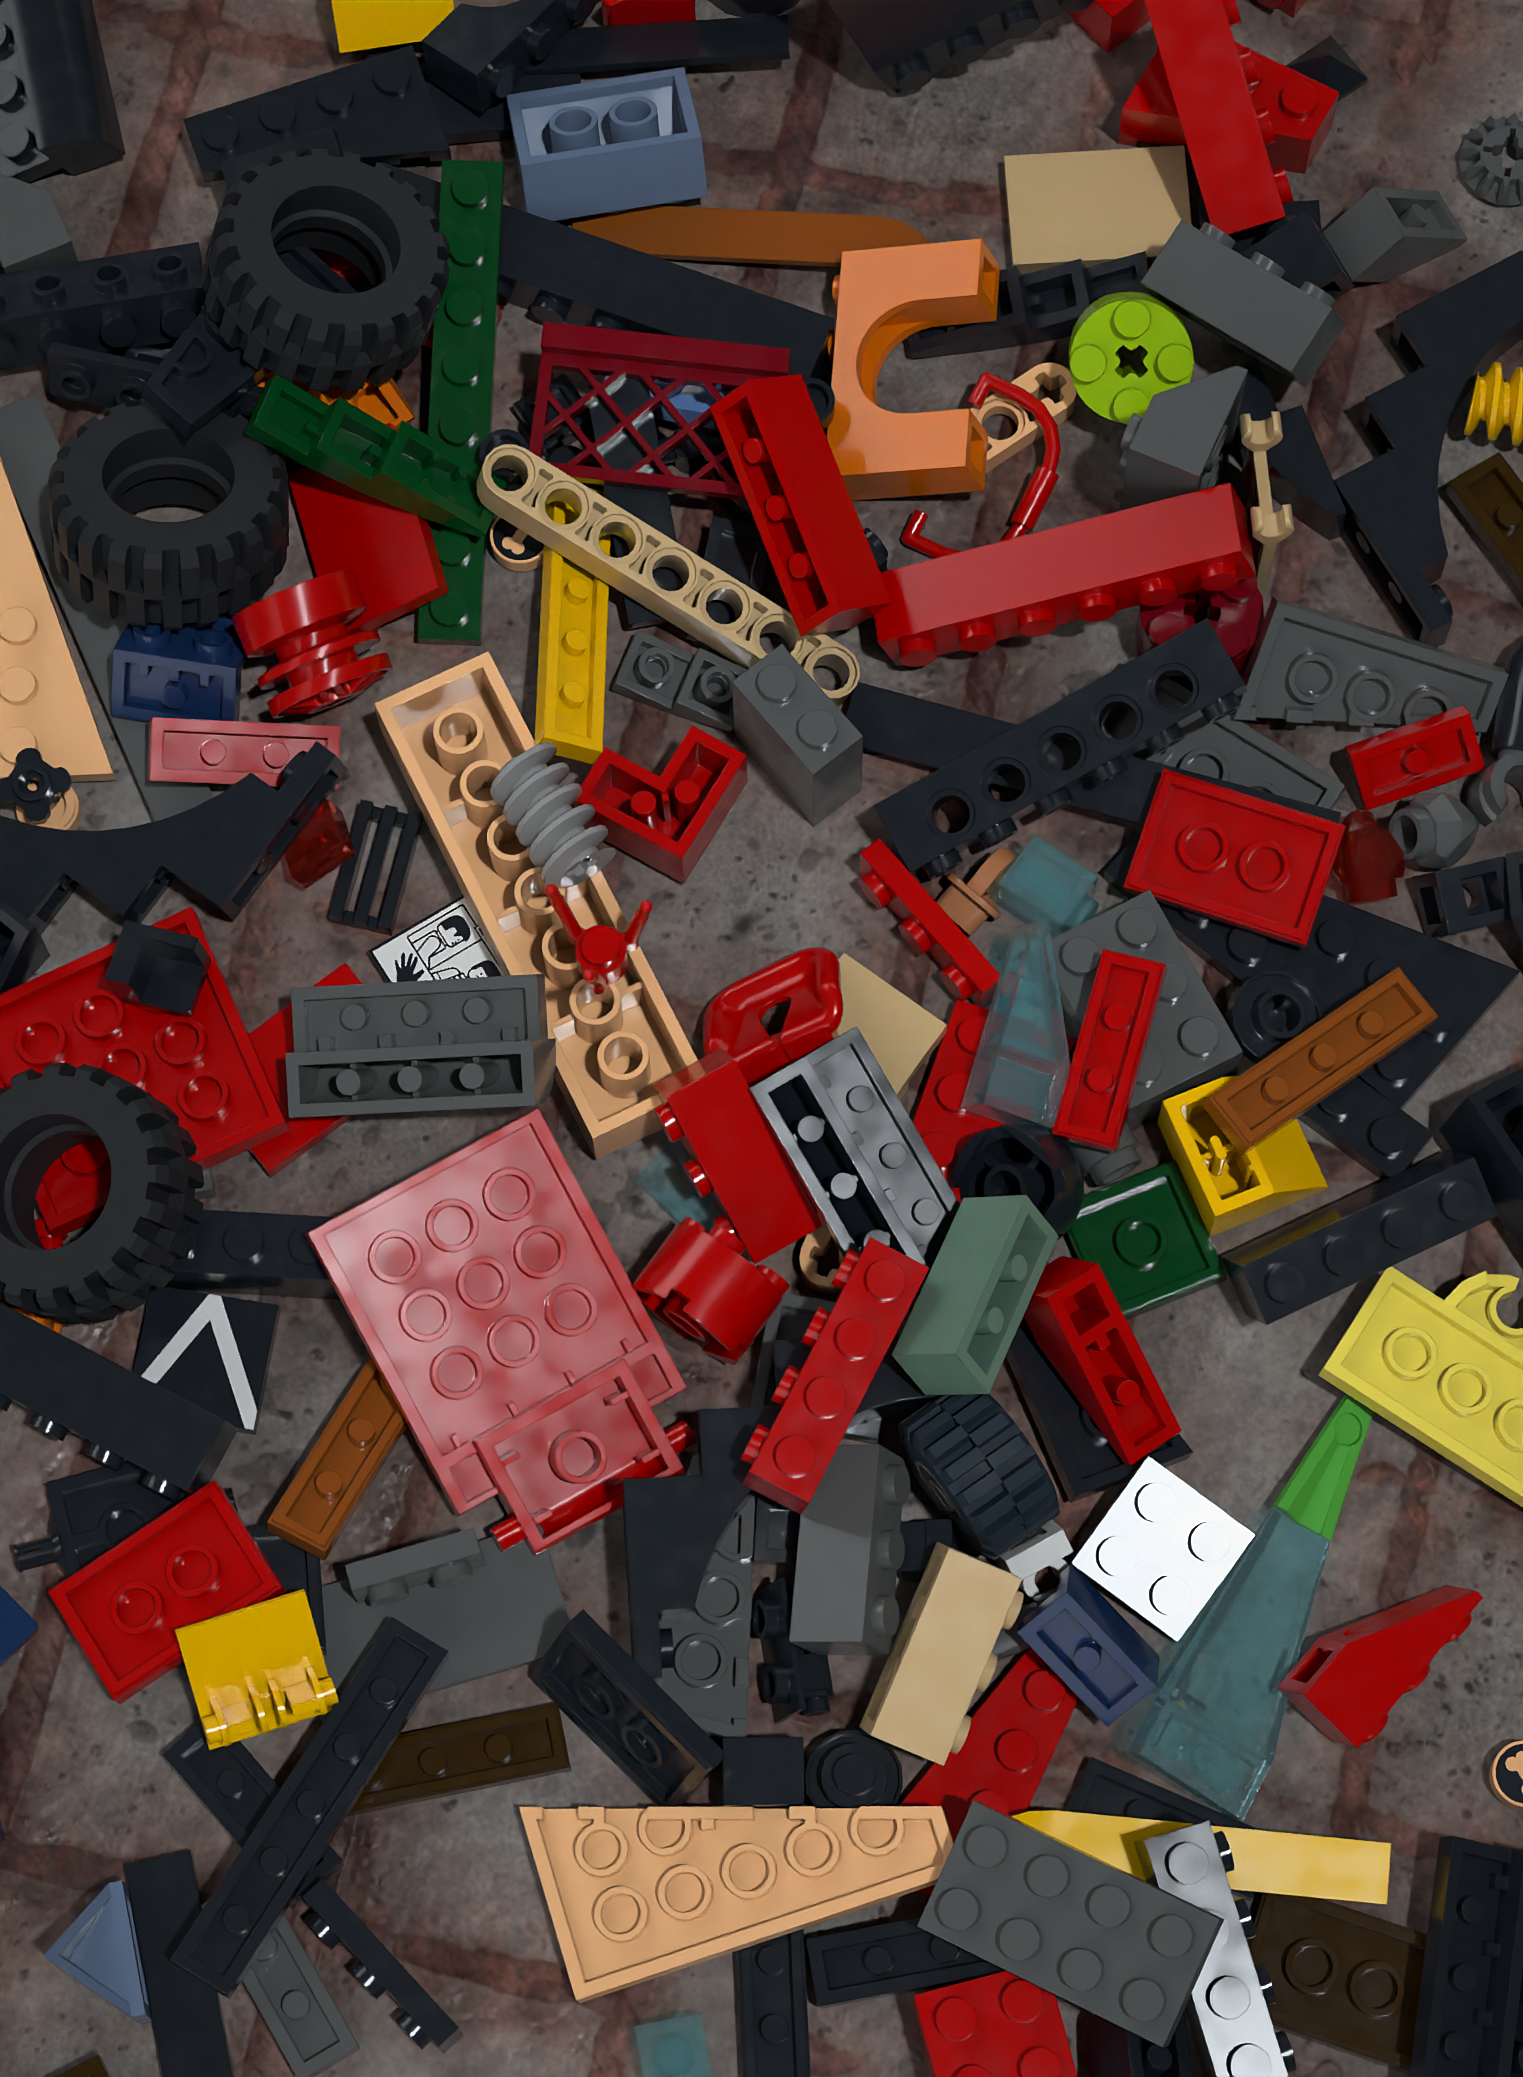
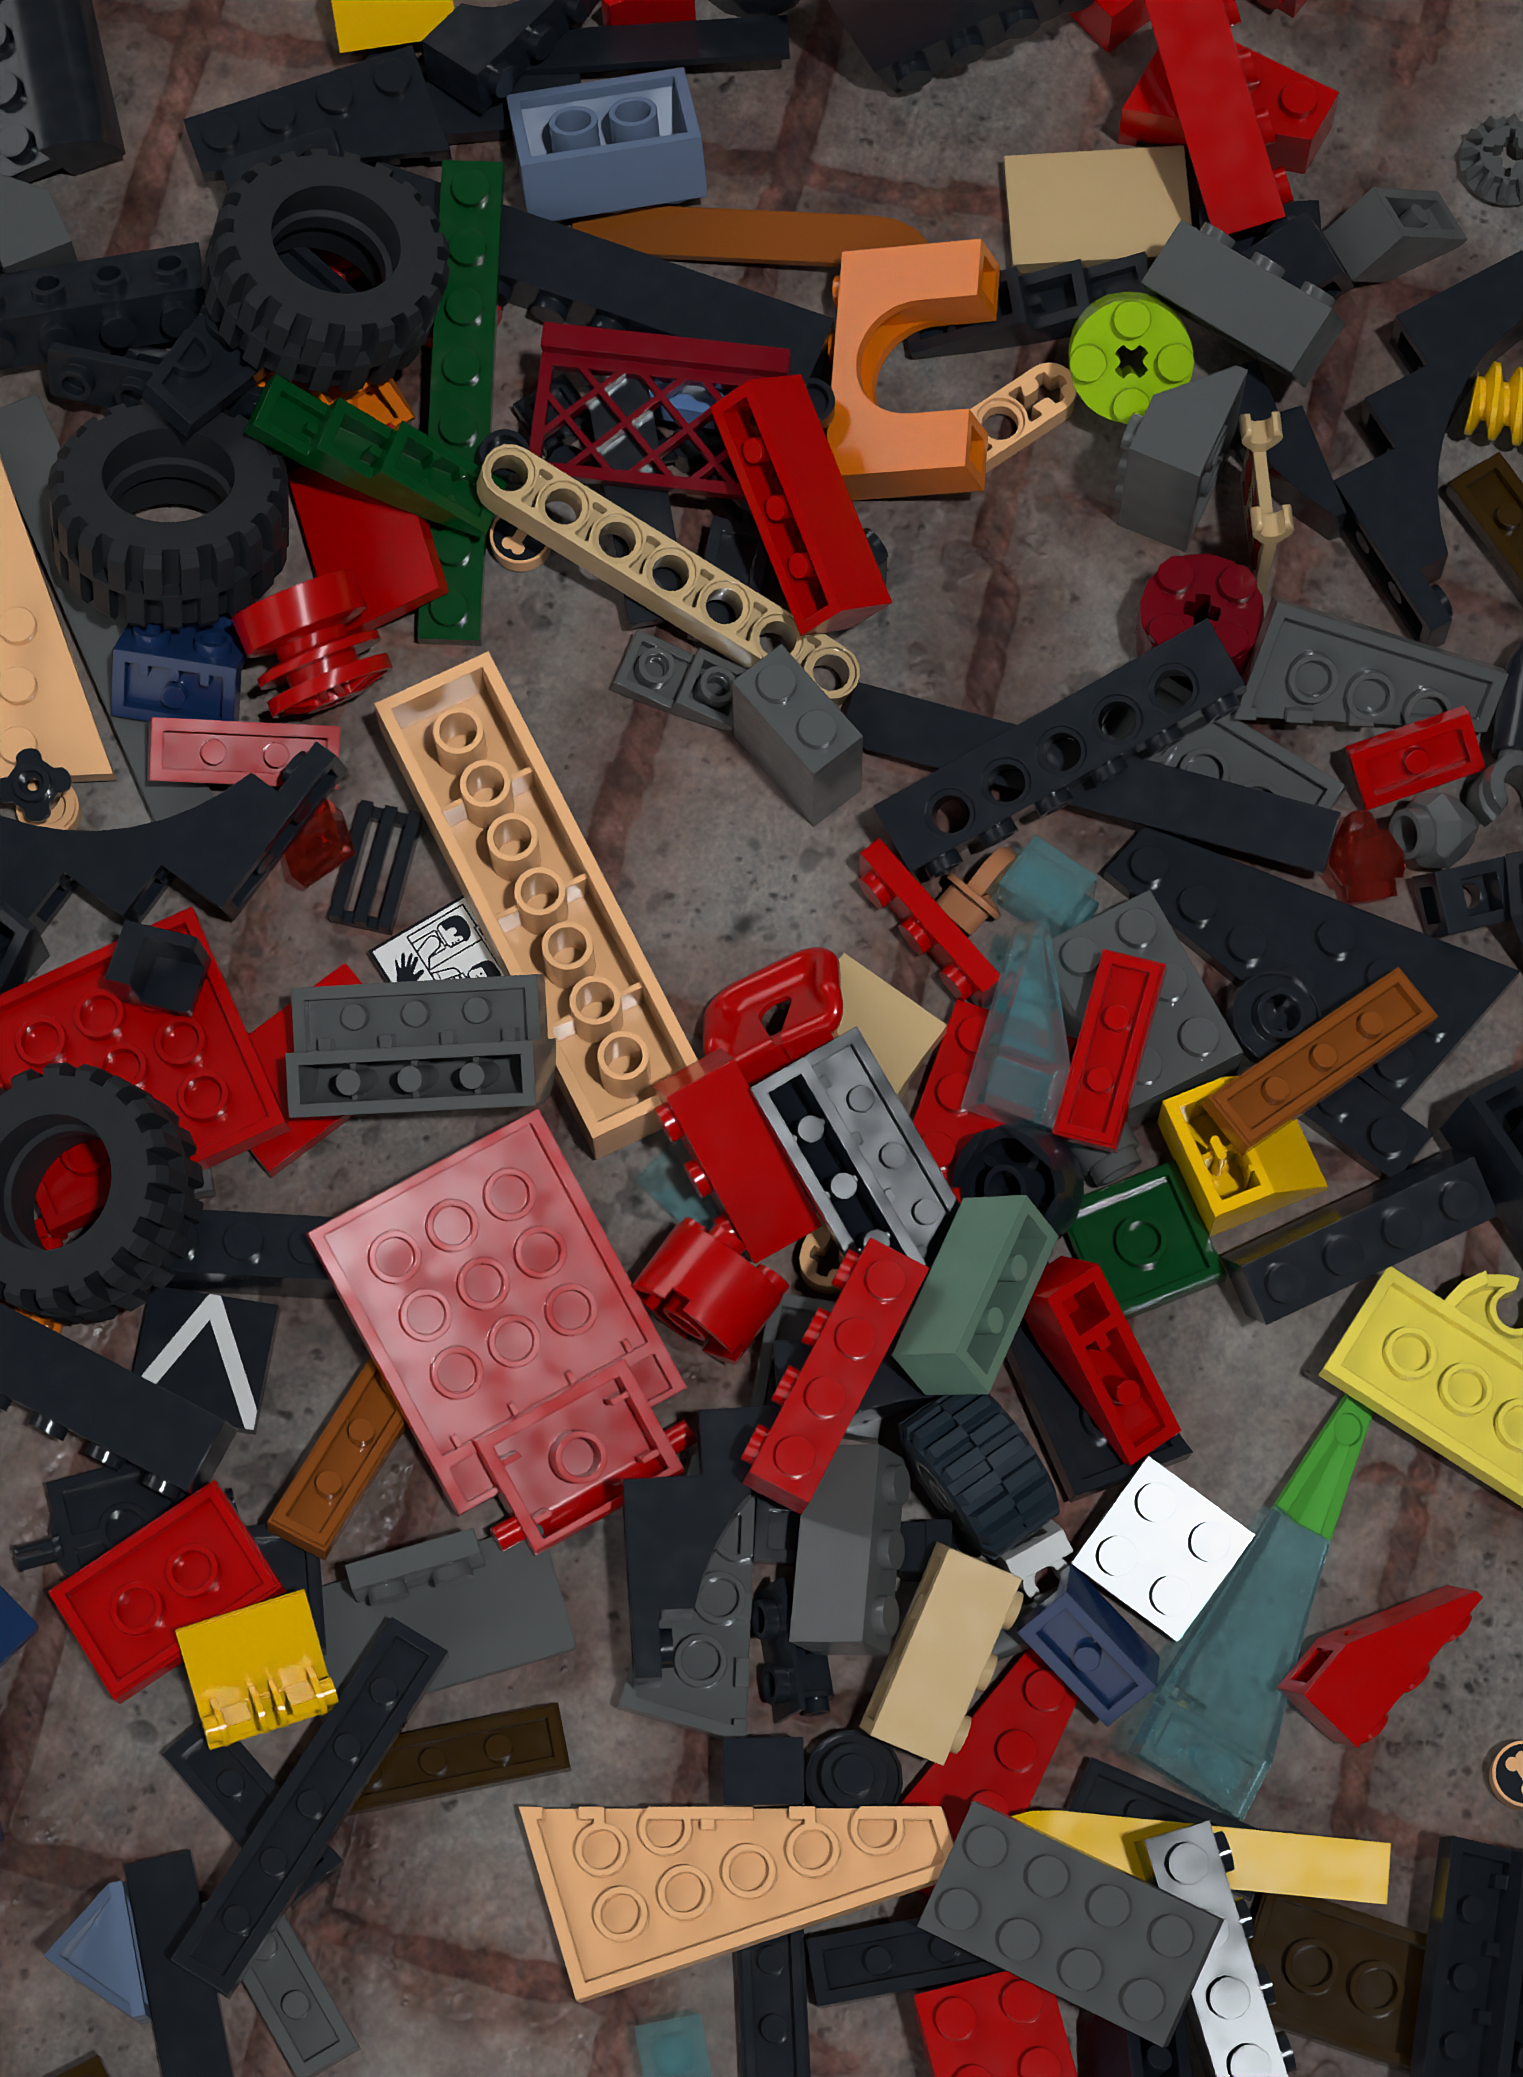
(379, 1969): black plate -> none
(547, 819): light grey piece -> none
(571, 651): yellow plate -> none
(601, 948): red plant -> none
(627, 1712): black tile -> none
(667, 816): red brick -> none
(1039, 487): red piece -> none
(1065, 575): red brick -> none
(1235, 858): red tile -> none
(1331, 67): black slope -> none

